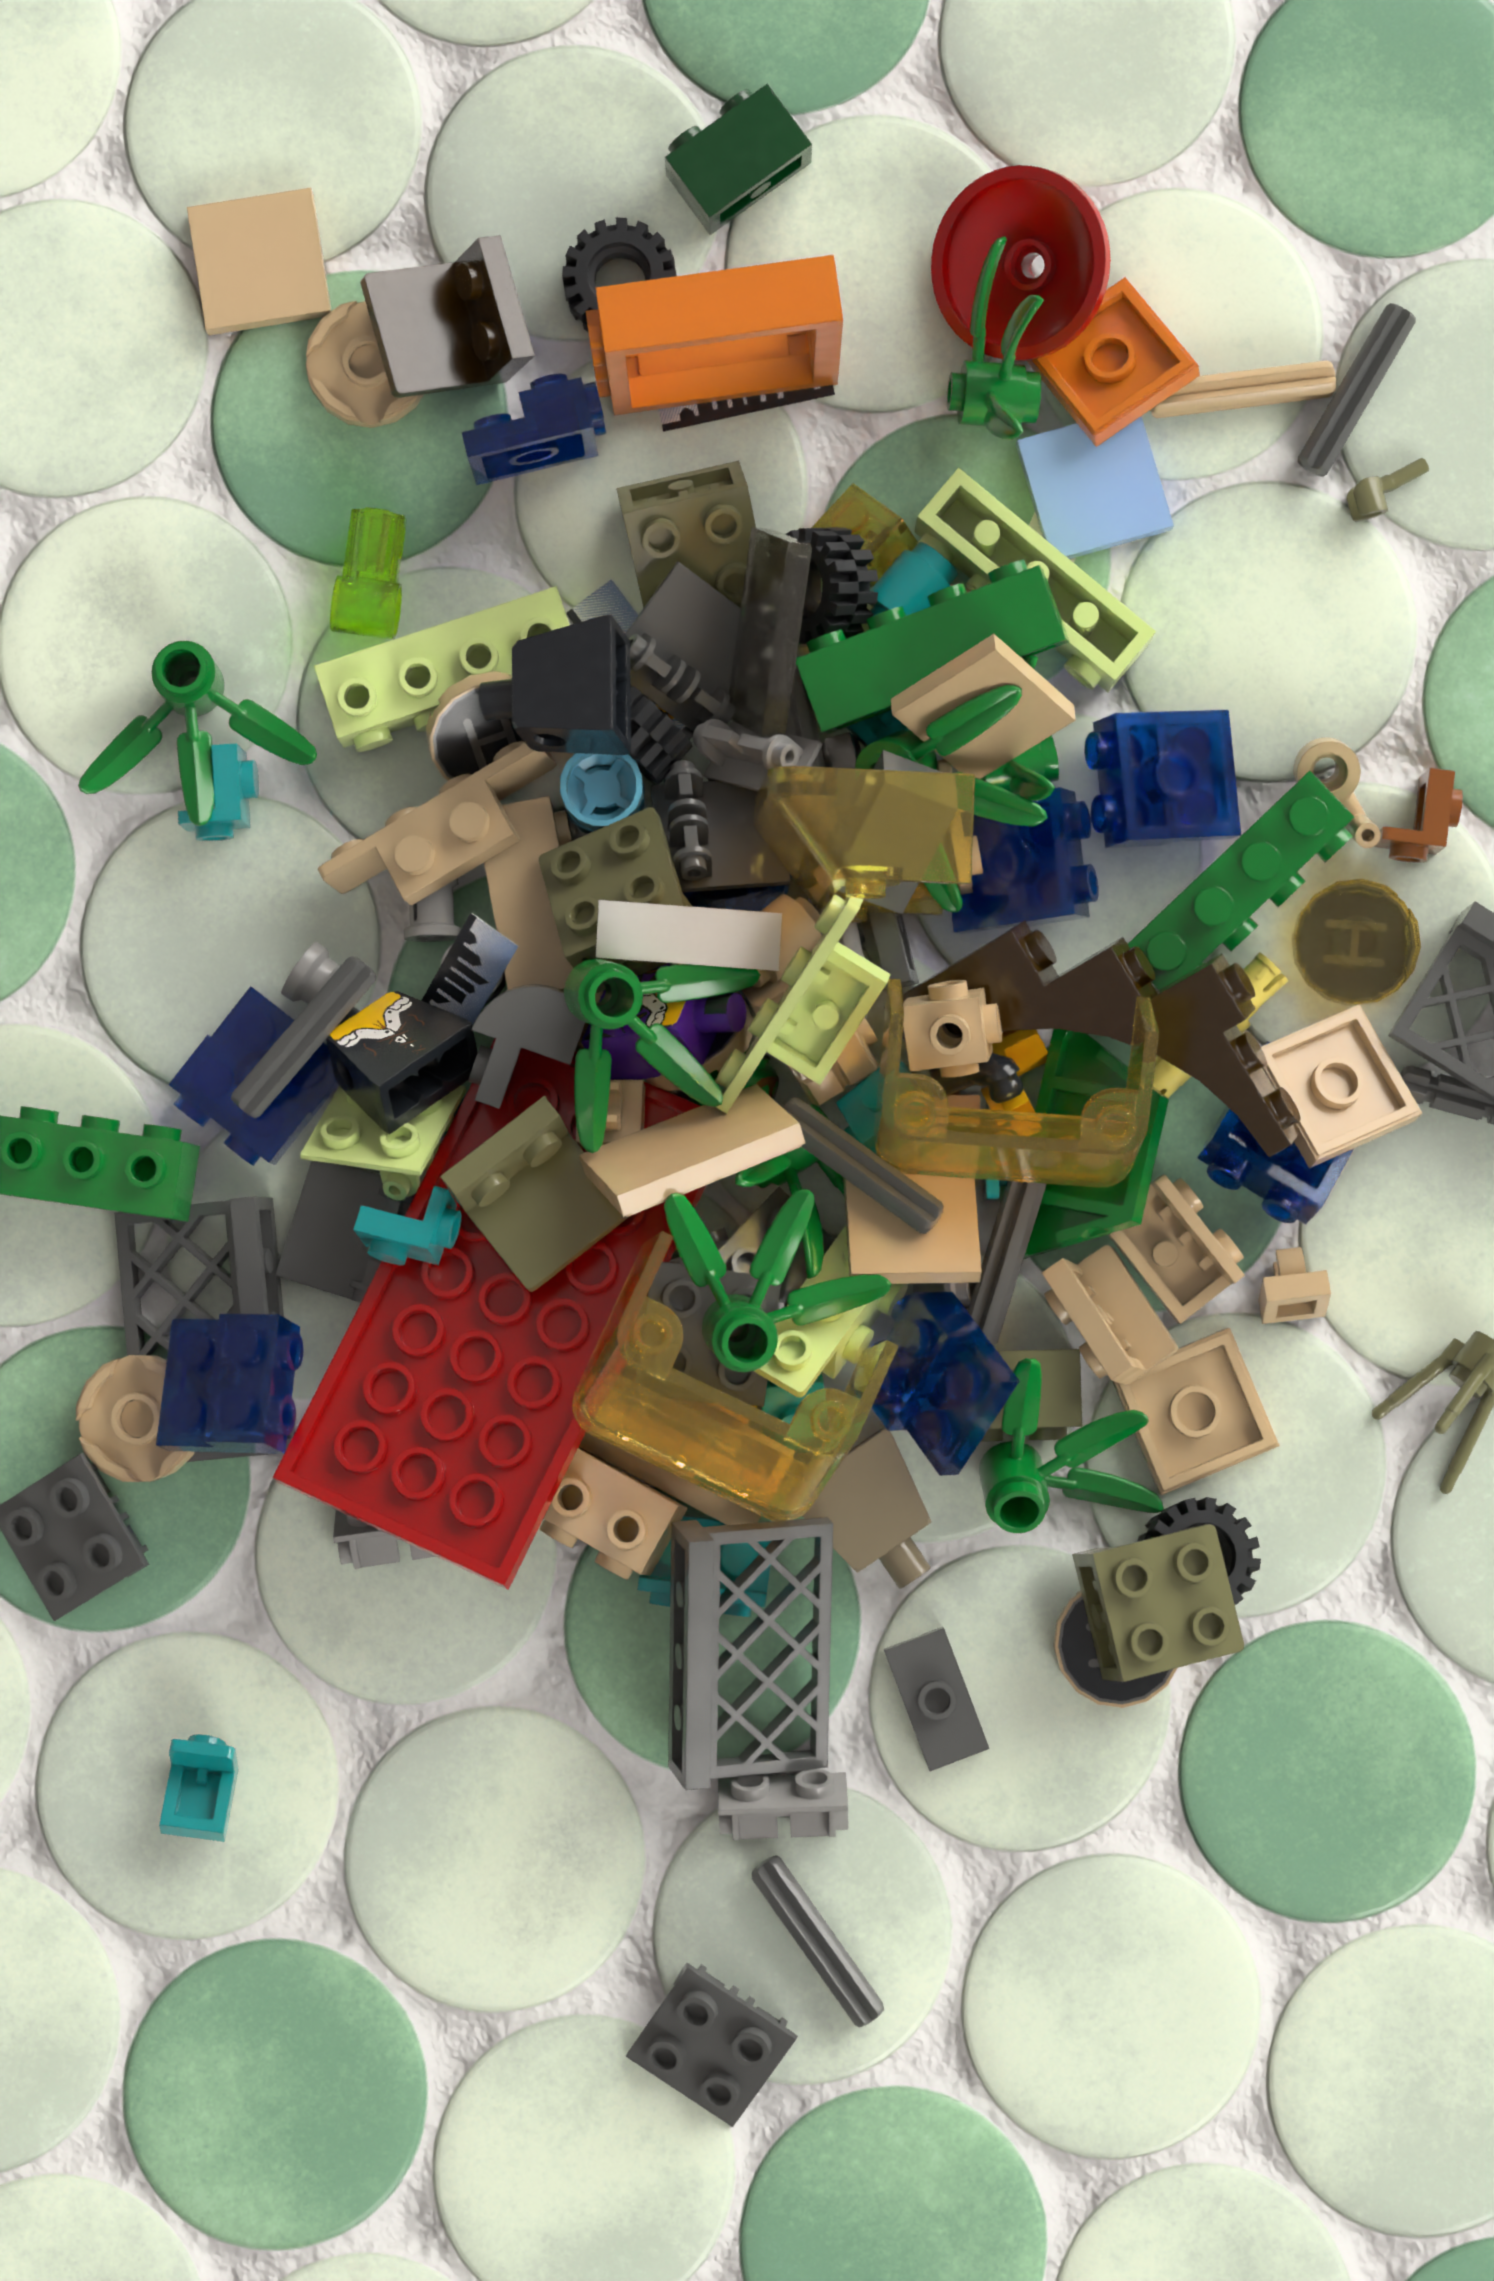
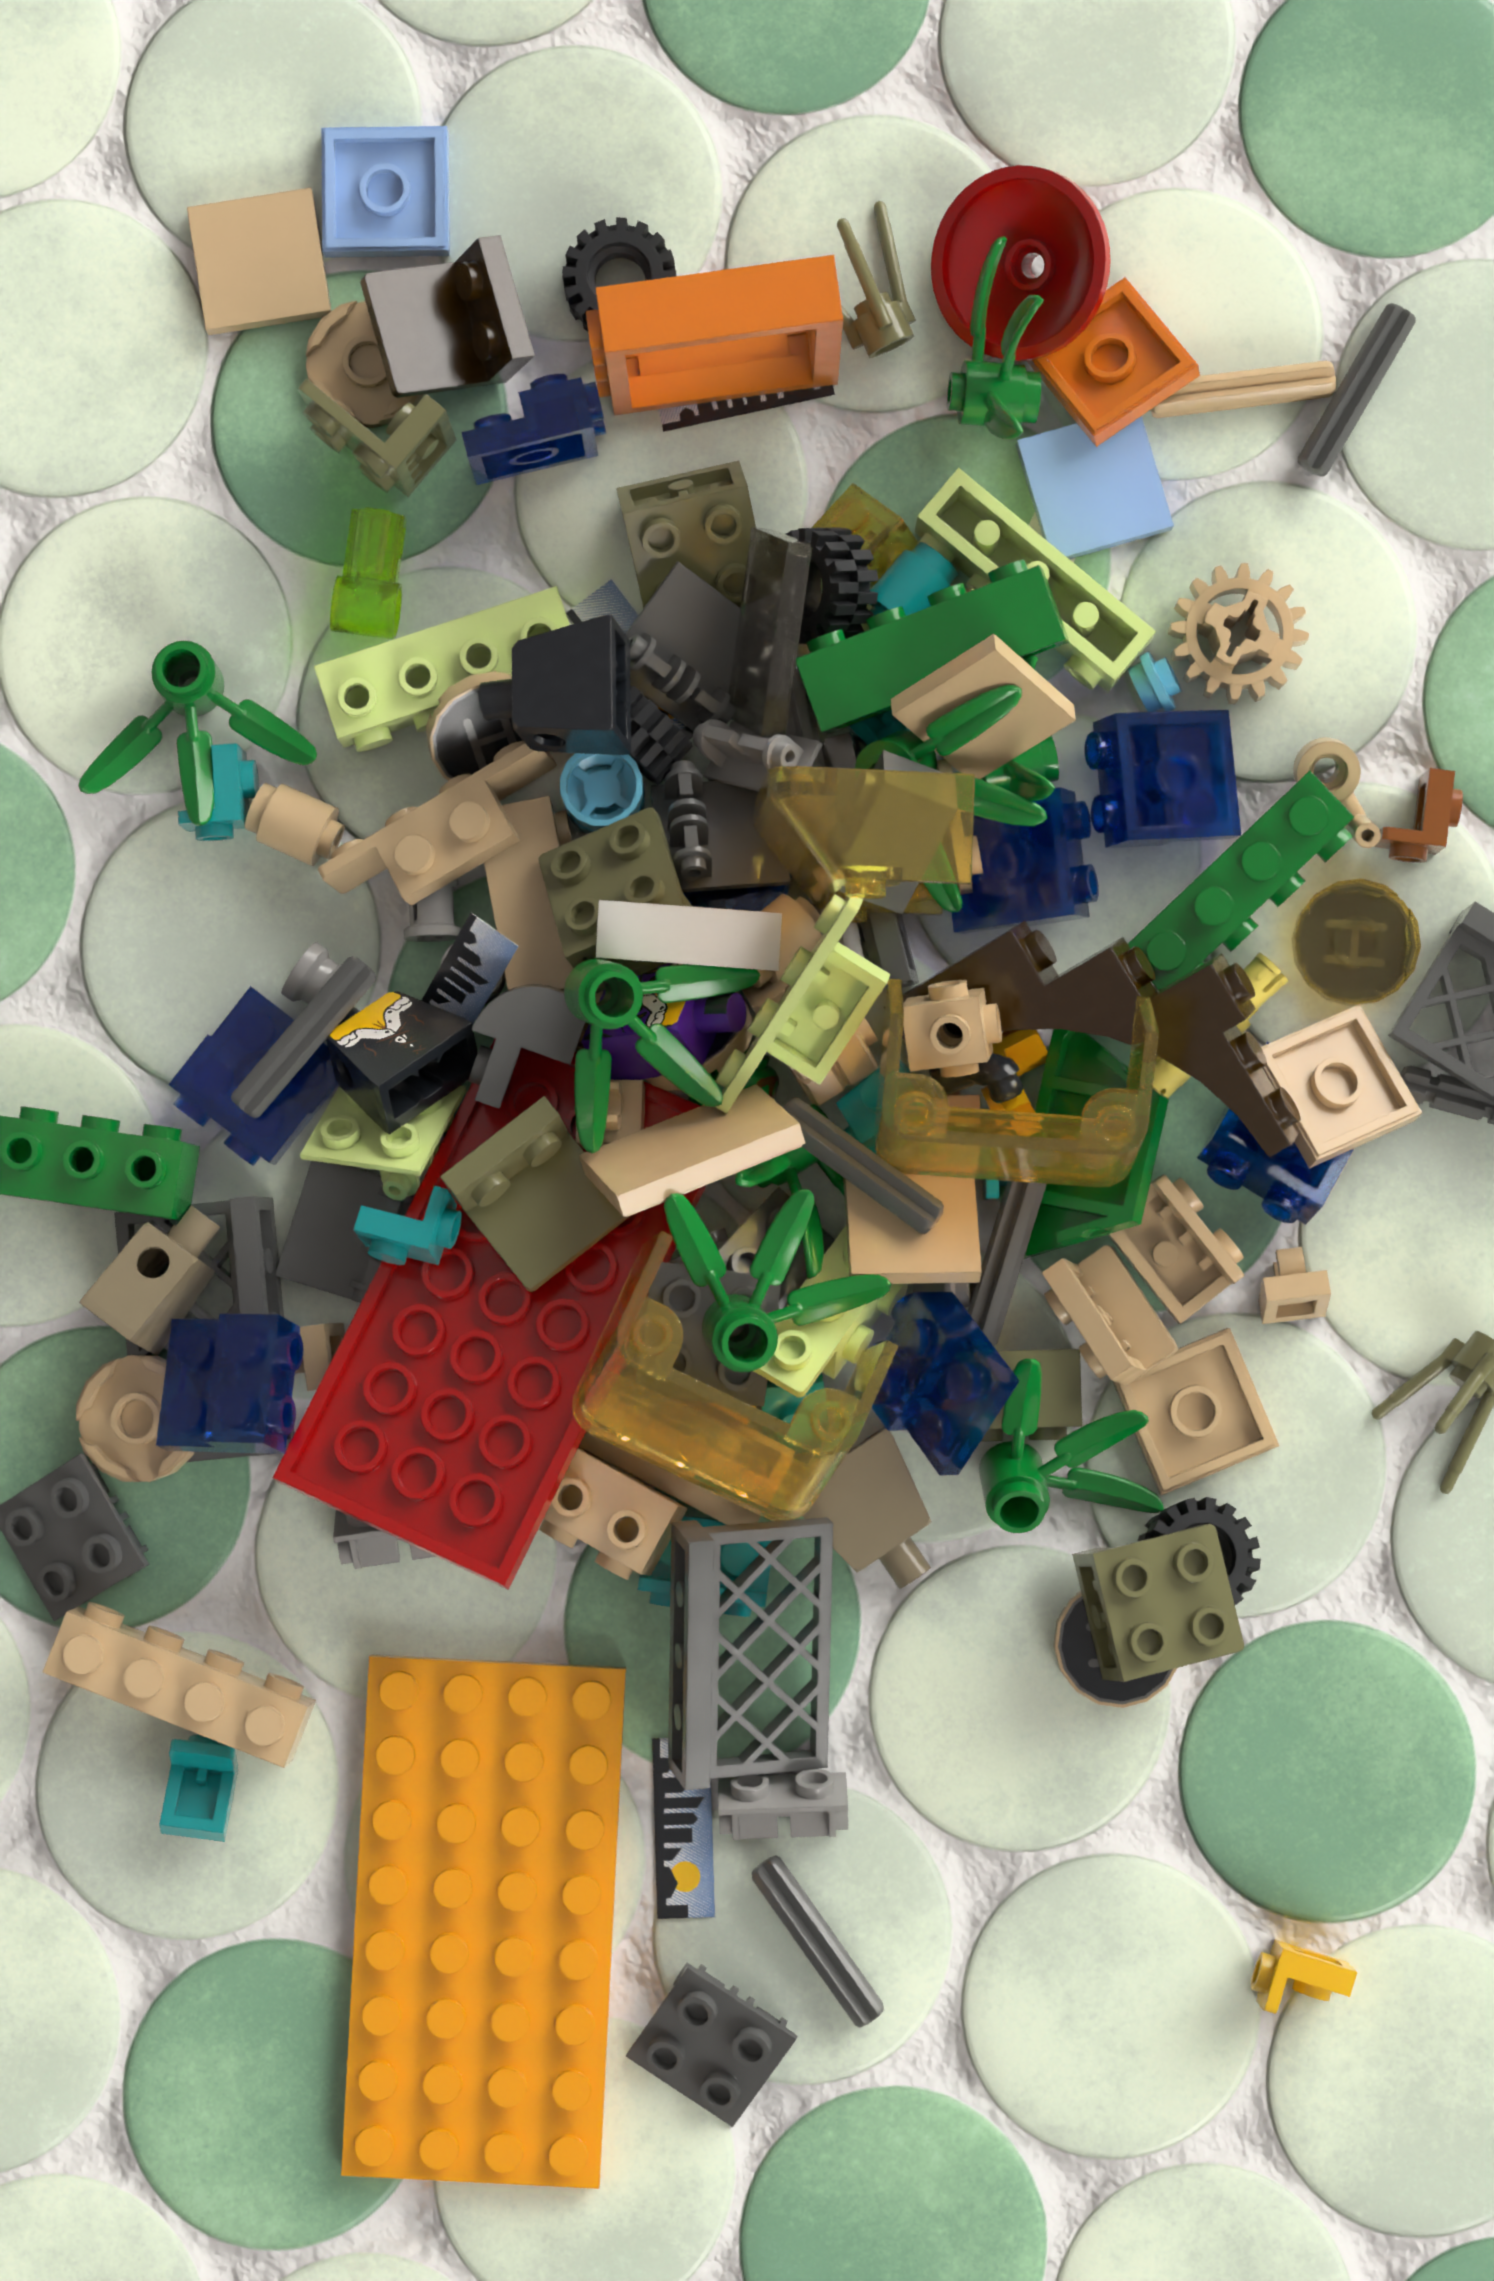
(135, 1296): none -> dark tan torso
(180, 1685): none -> tan brick
(294, 823): none -> tan brick
(319, 1346): none -> tan tile
(385, 191): none -> light blue tile
(415, 444): none -> olive bracket
(484, 1921): none -> light orange plate
(681, 1843): none -> sticker
(737, 157): dark green brick -> none
(880, 321): none -> olive plant
(936, 1698): dark grey plate -> none
(1155, 683): none -> medium azure plate
(1261, 642): none -> tan gear
(1312, 1975): none -> yellow bracket
(1368, 497): olive hand -> none

